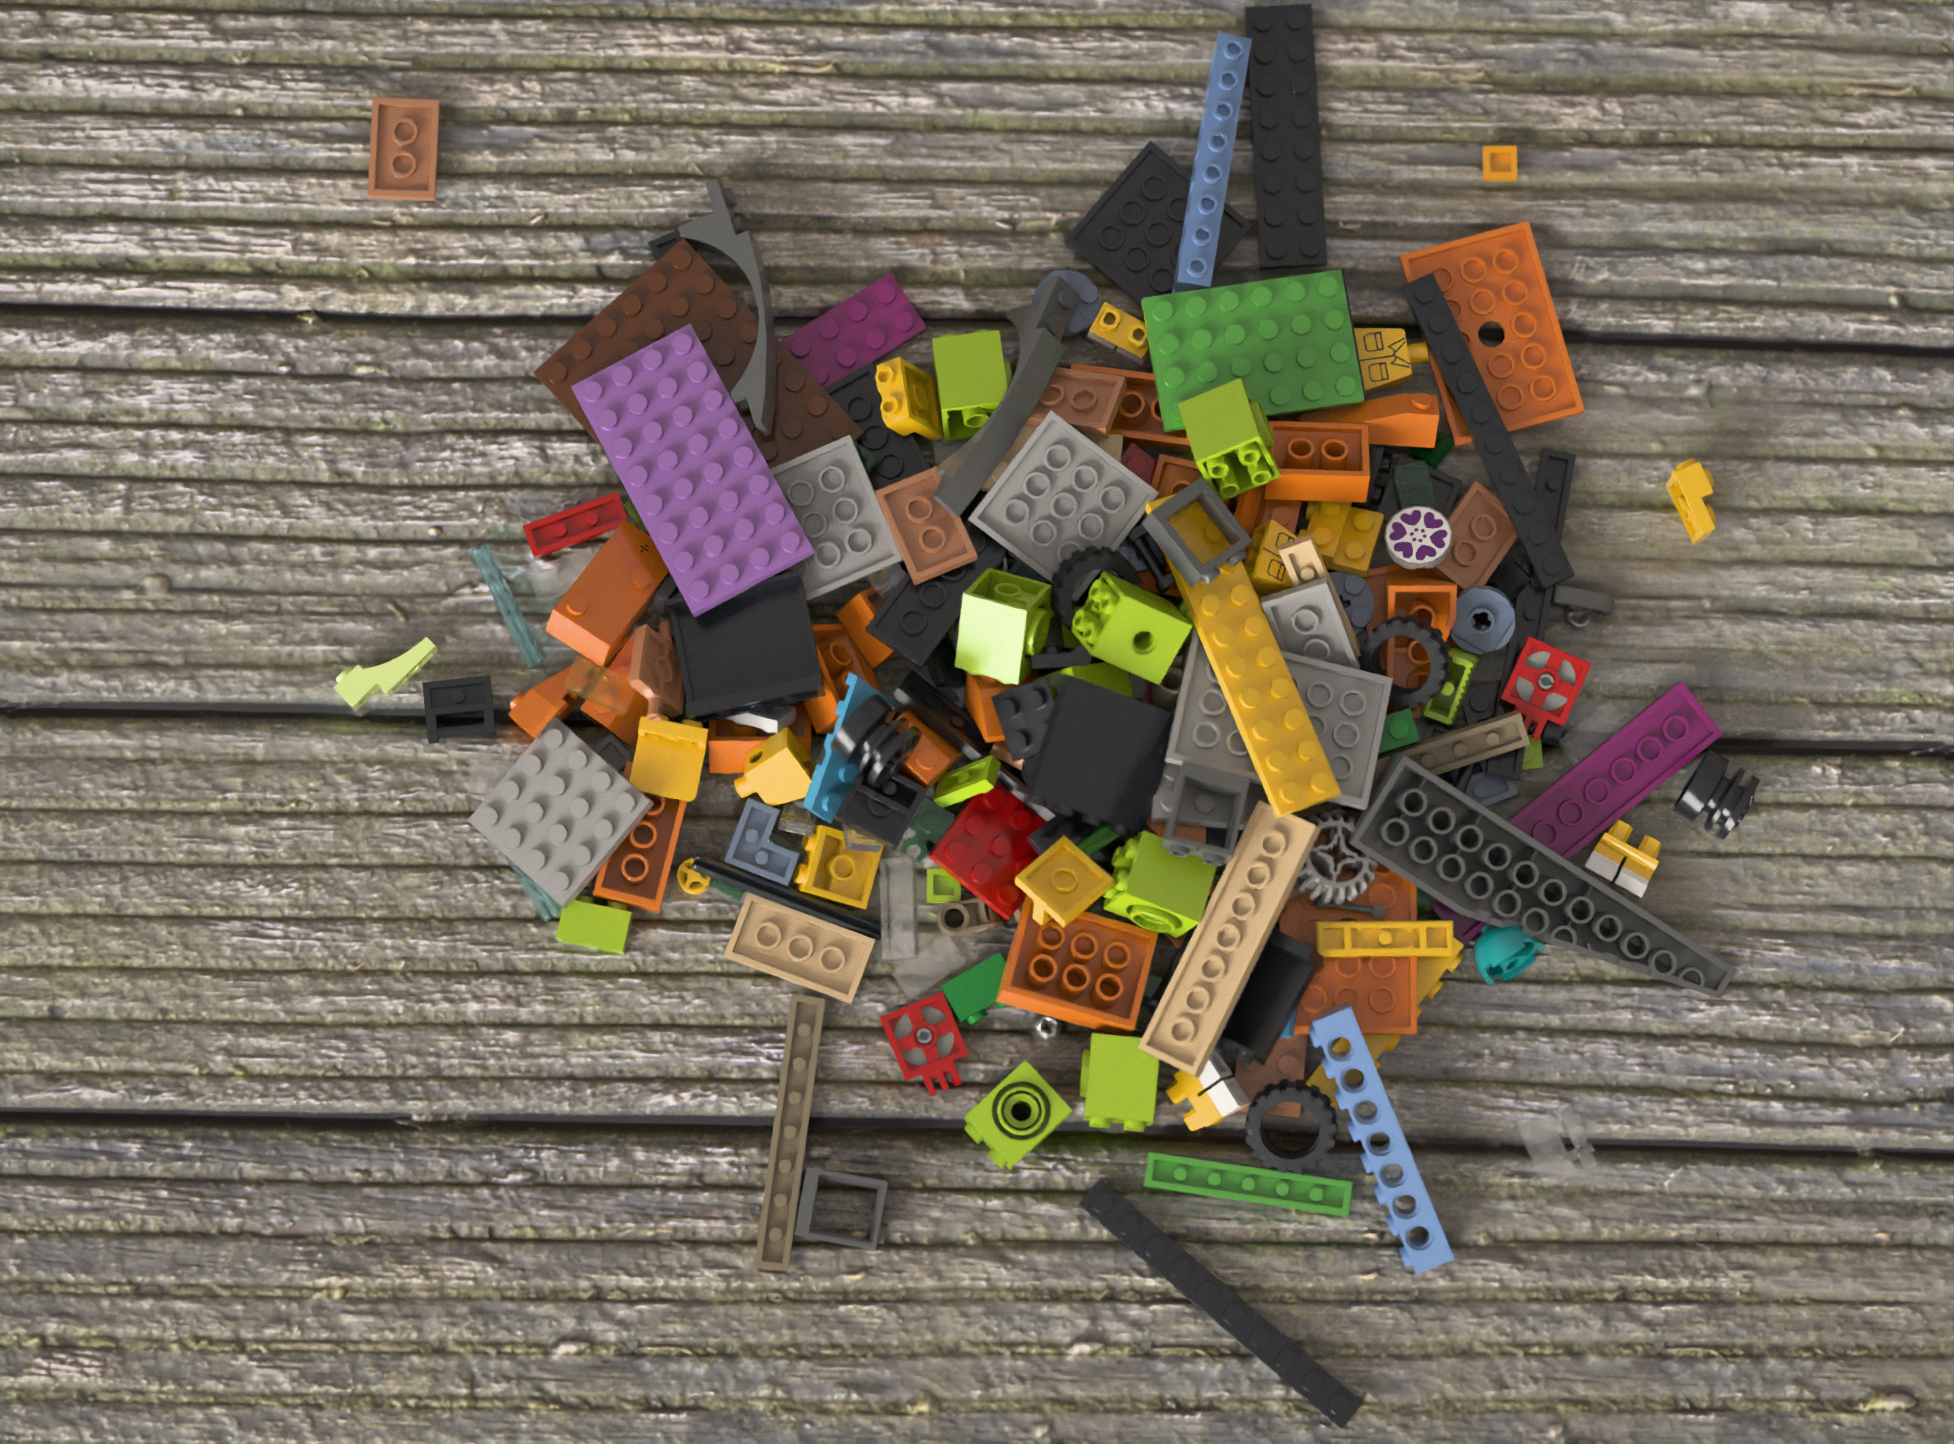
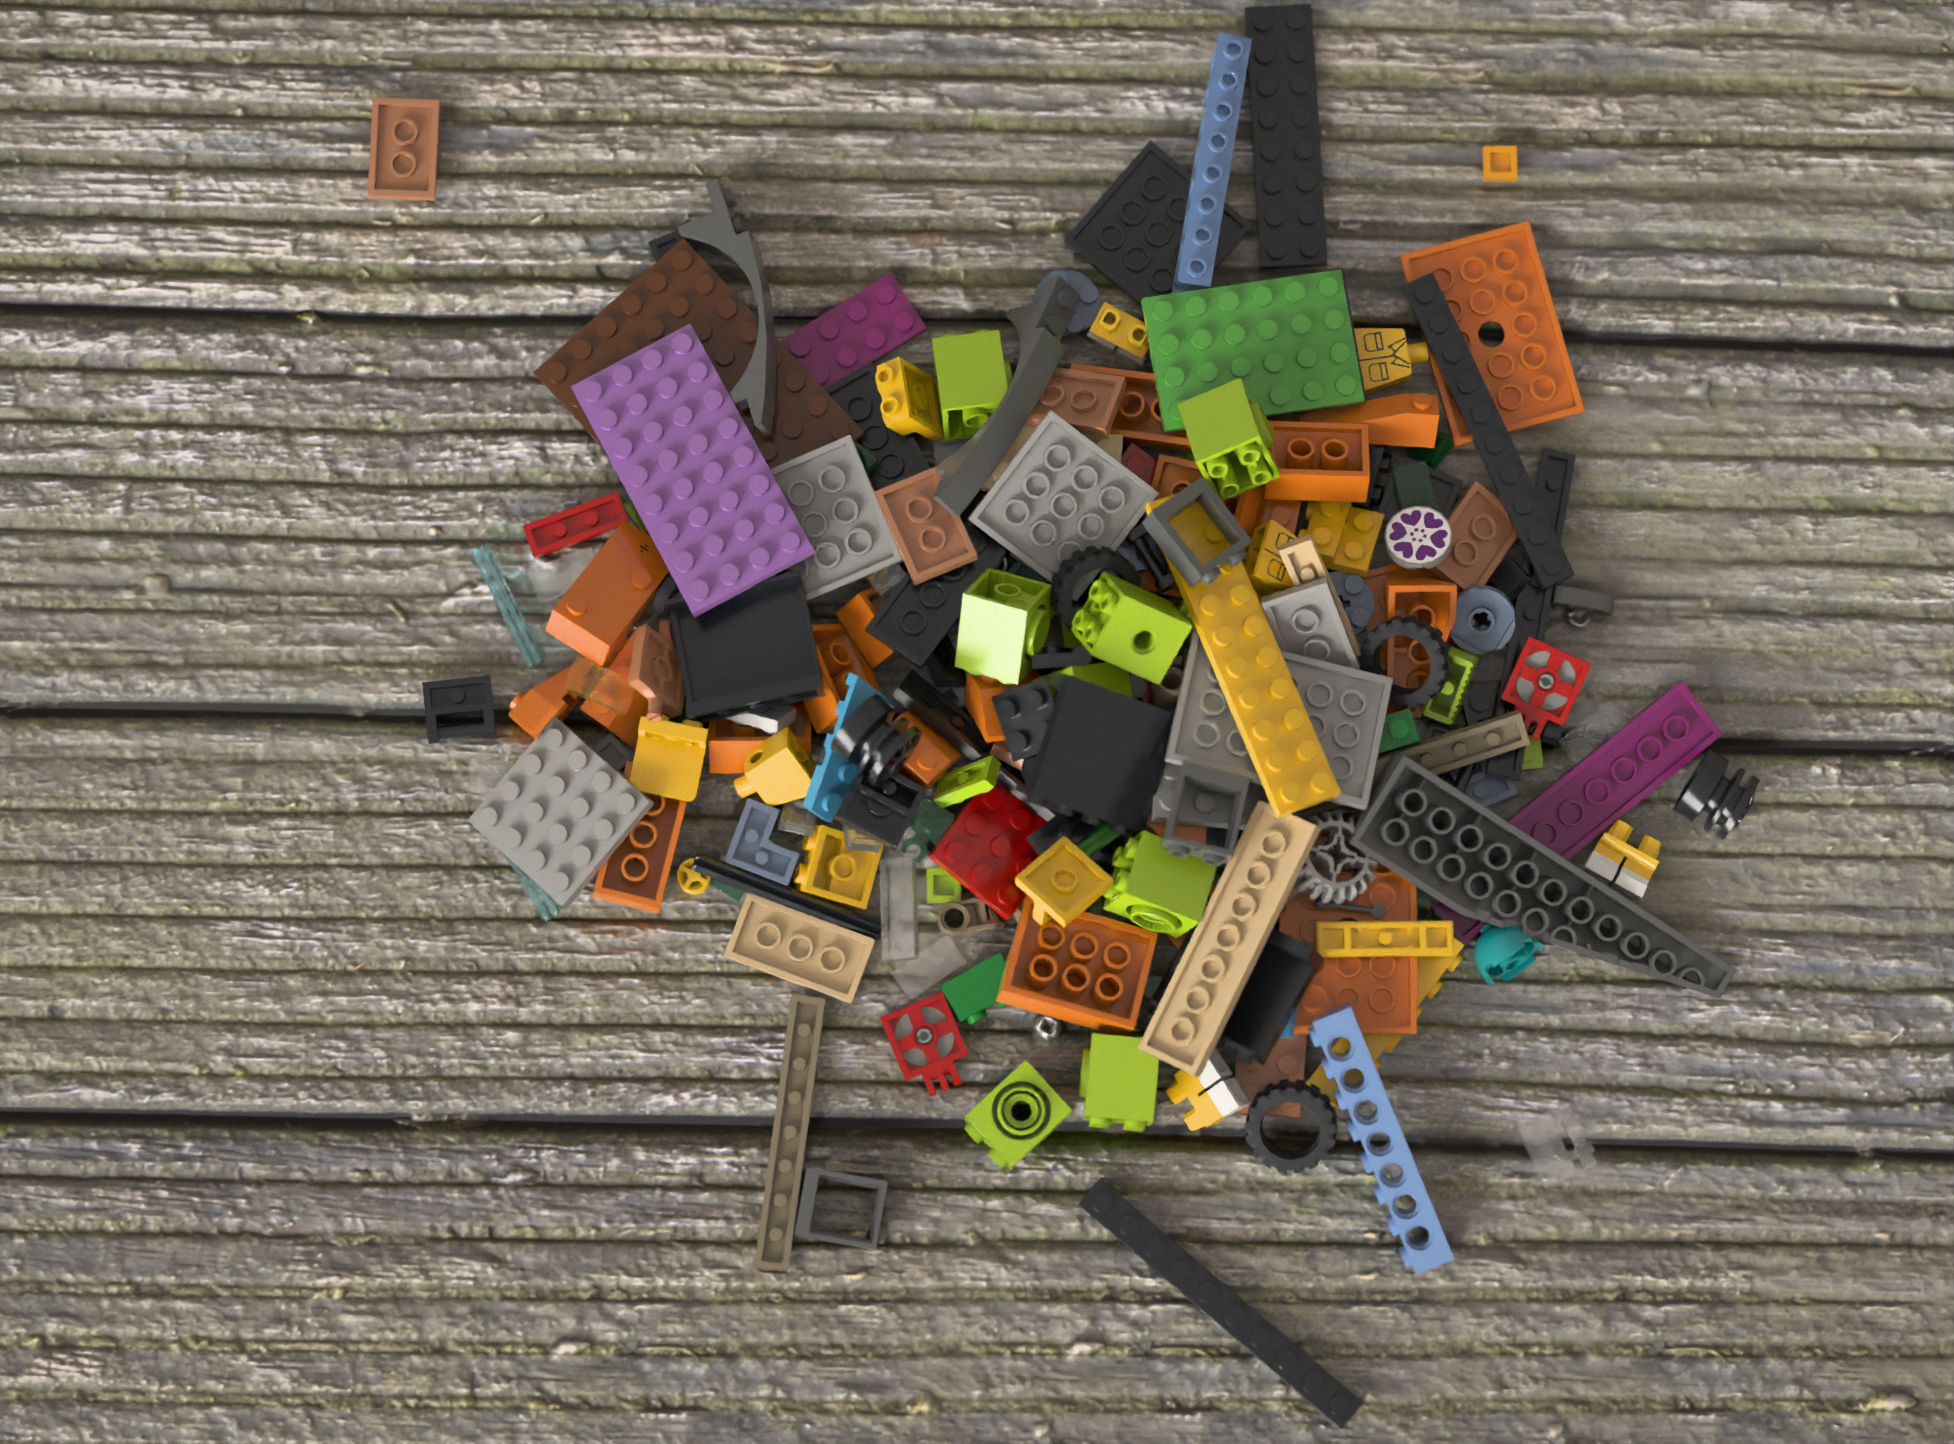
(360, 684): yellowish green slope -> none
(595, 925): lime brick -> none
(1248, 1184): bright green plate -> none
(1689, 490): yellow plate -> none

